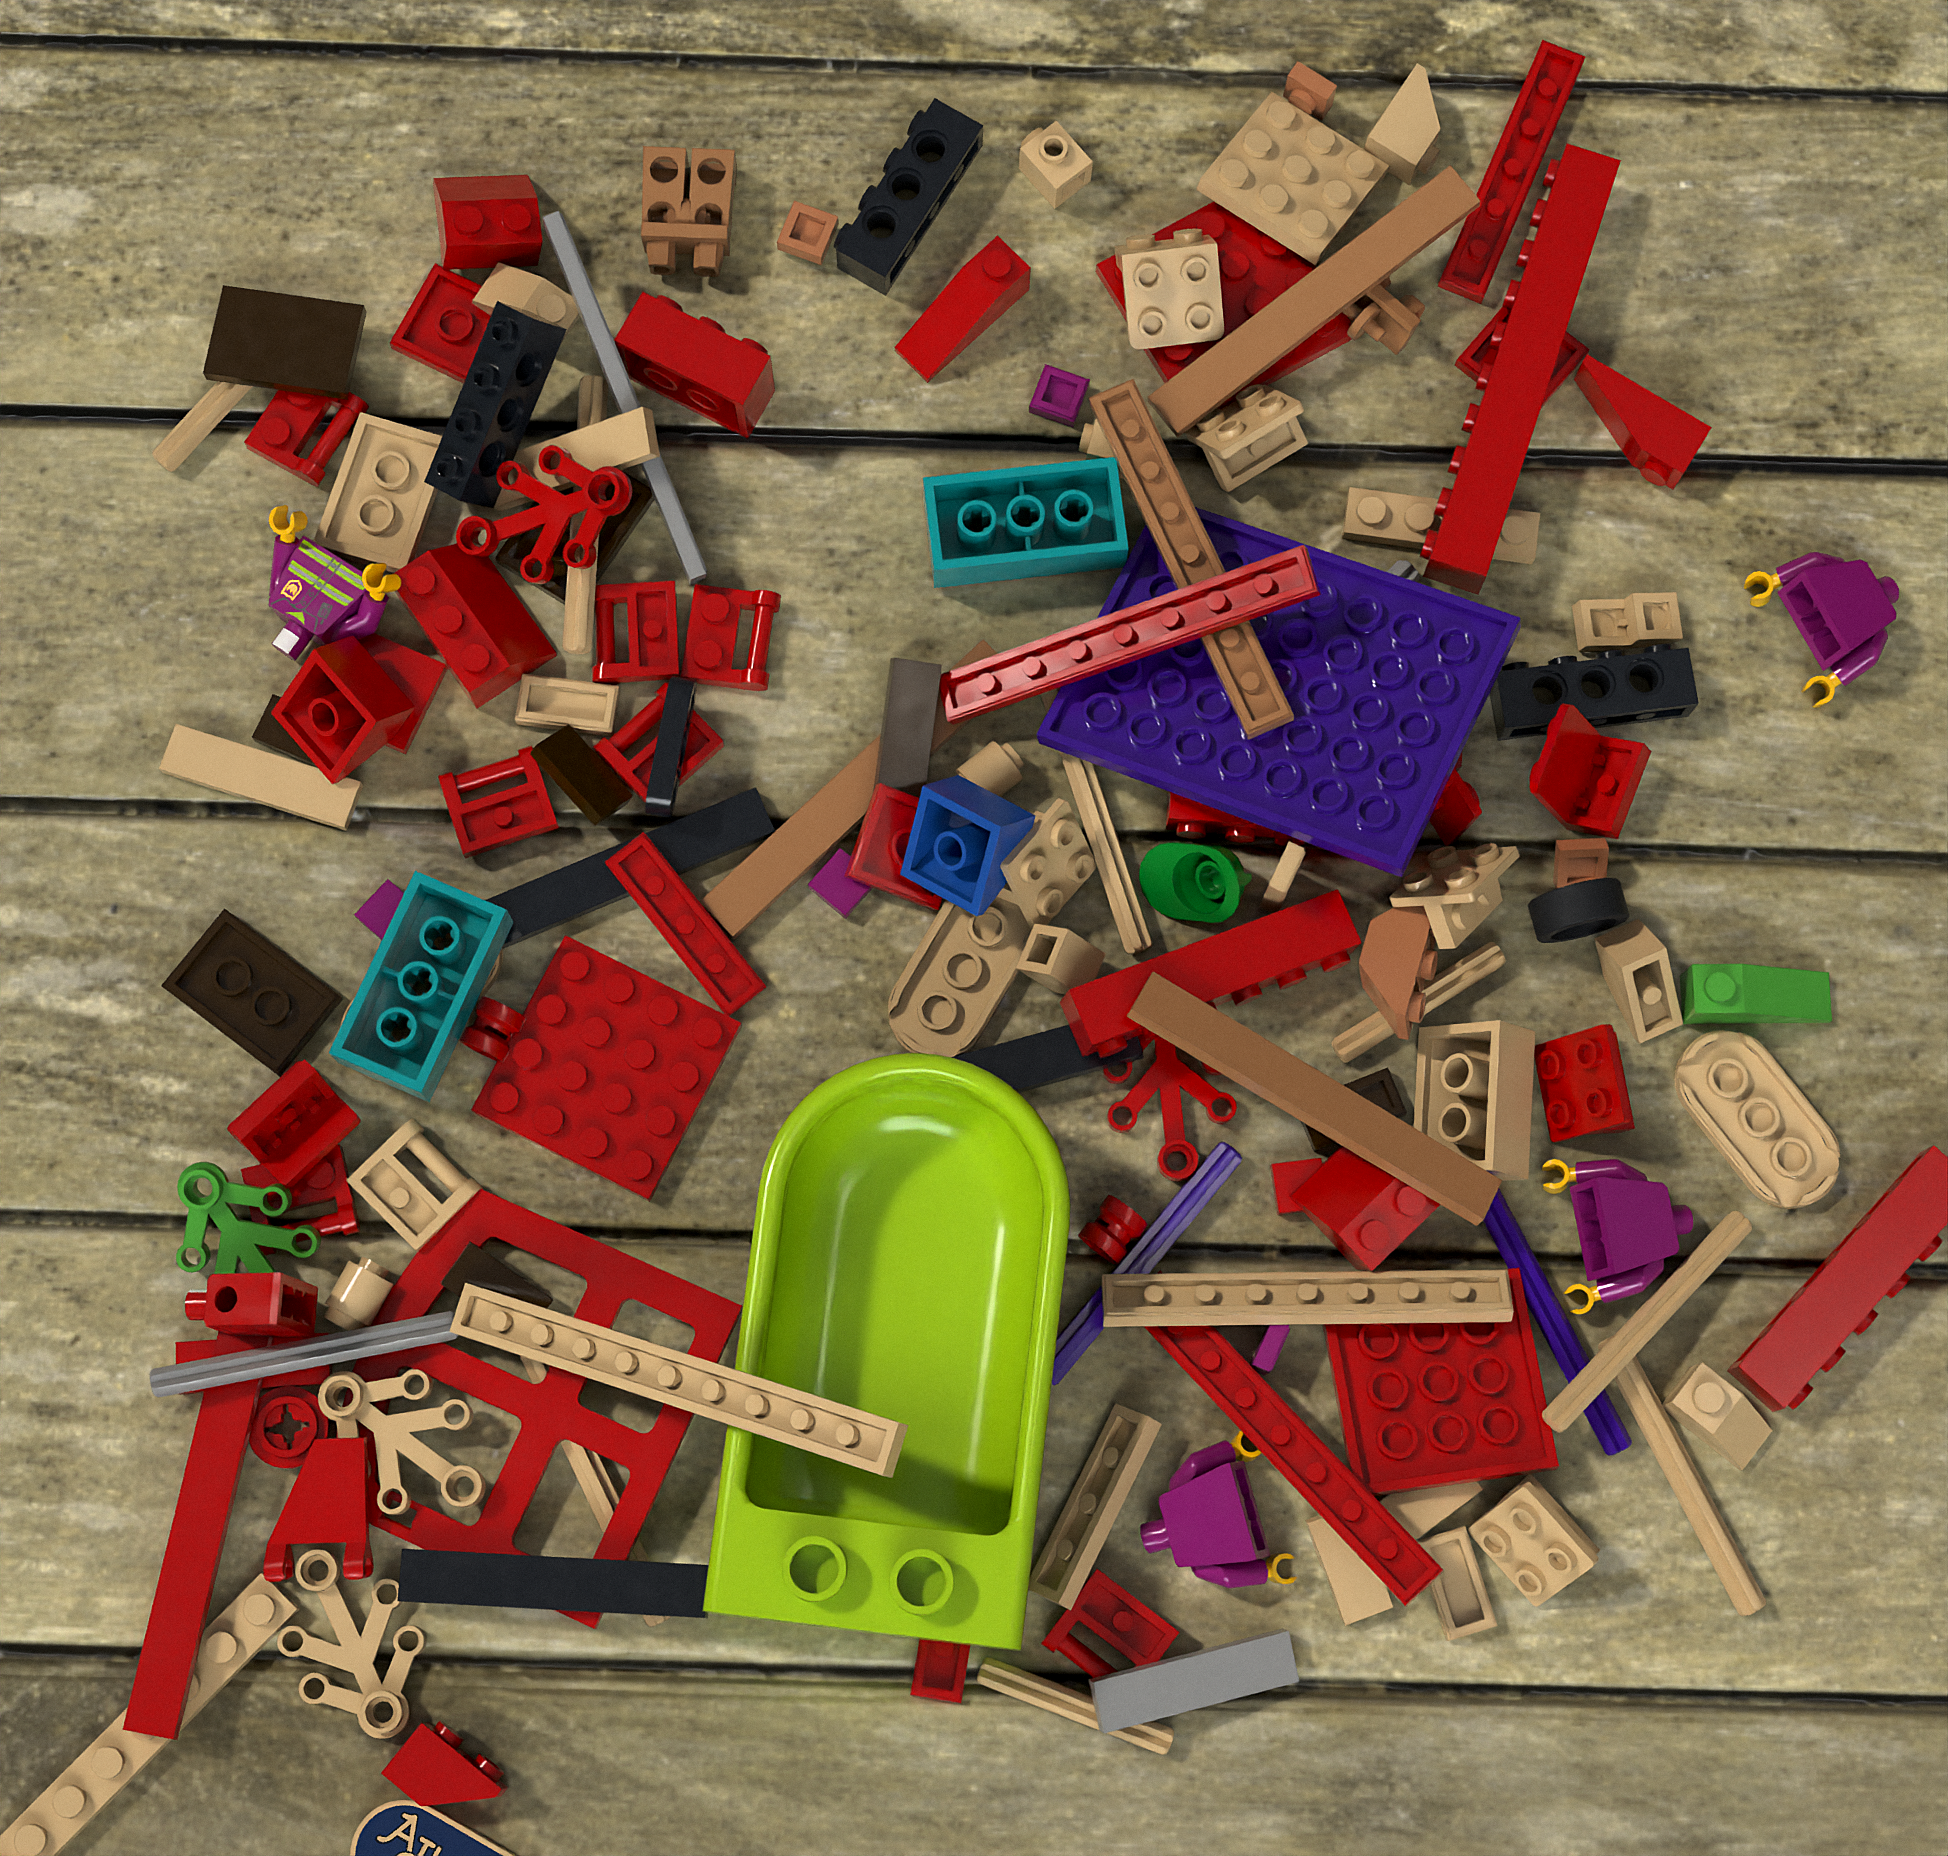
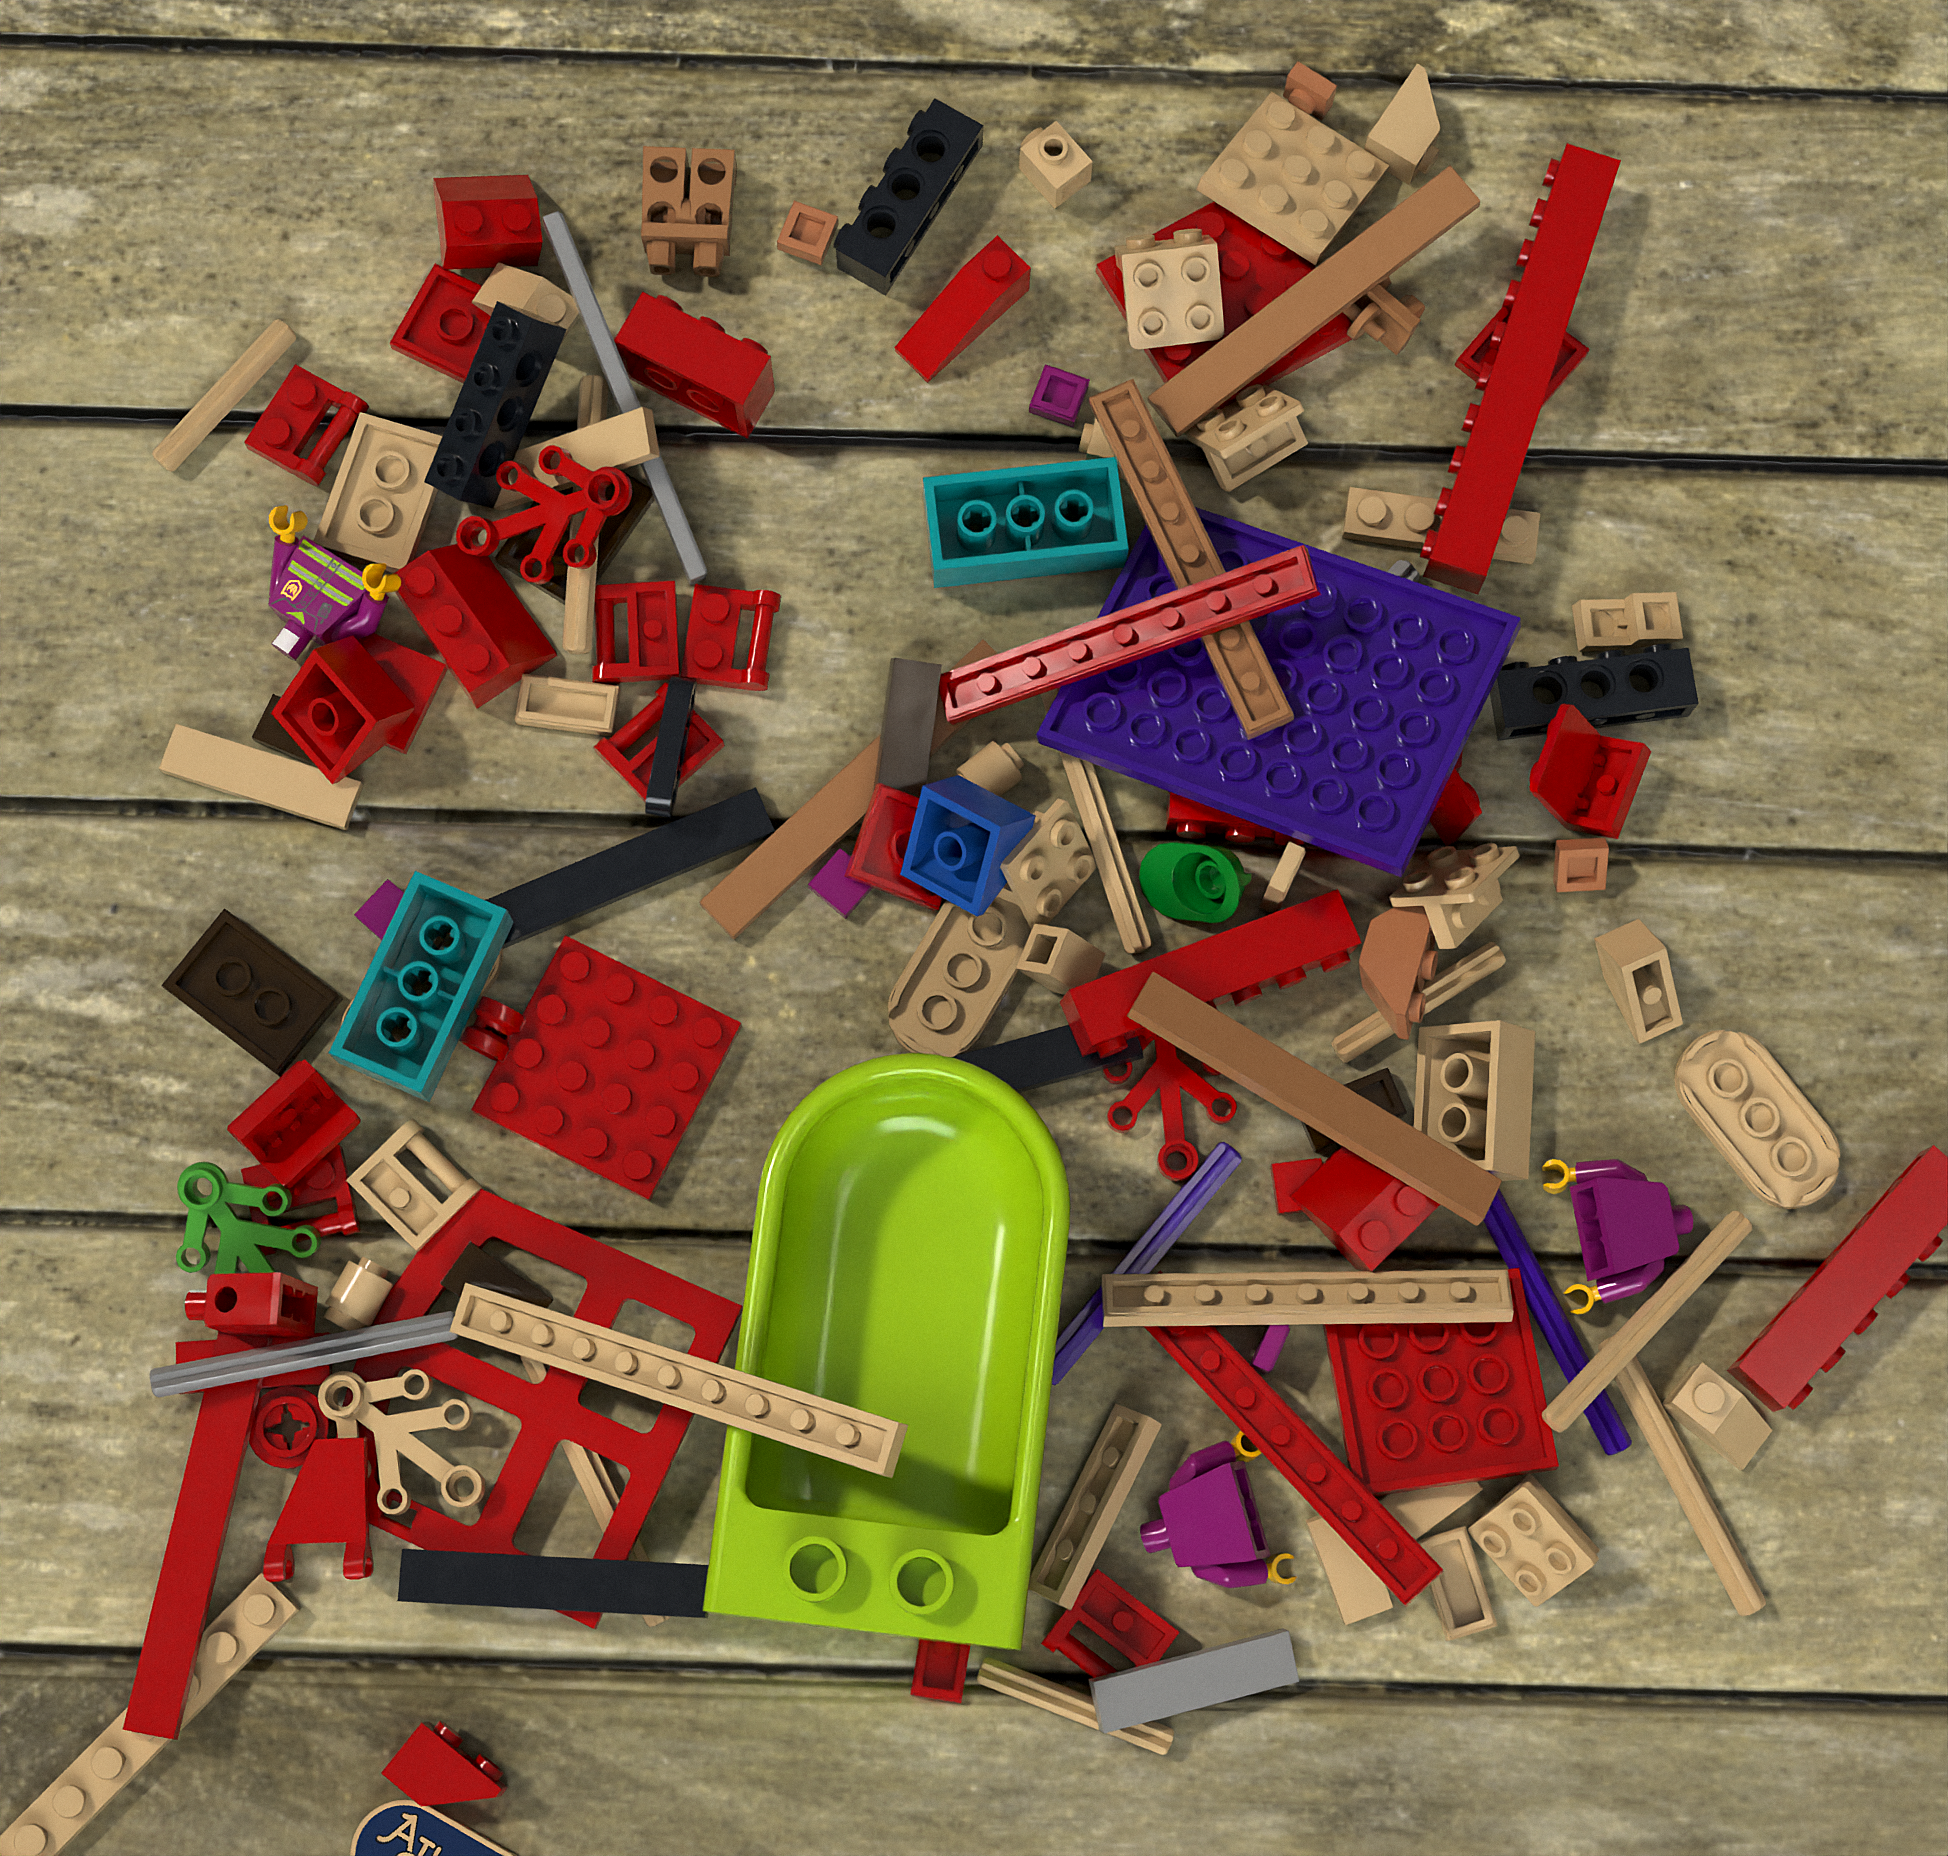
(285, 342): dark brown tile -> none
(356, 1651): tan plant -> none
(502, 815): red plate -> none
(581, 774): dark brown tile -> none
(685, 924): red tile -> none
(1112, 1229): red wheel -> none
(1511, 171): red tile -> none
(1578, 910): black tyre -> none
(1583, 1084): red bracket -> none
(1646, 427): red slope -> none
(1753, 995): bright green slope -> none
(1837, 611): magenta torso -> none

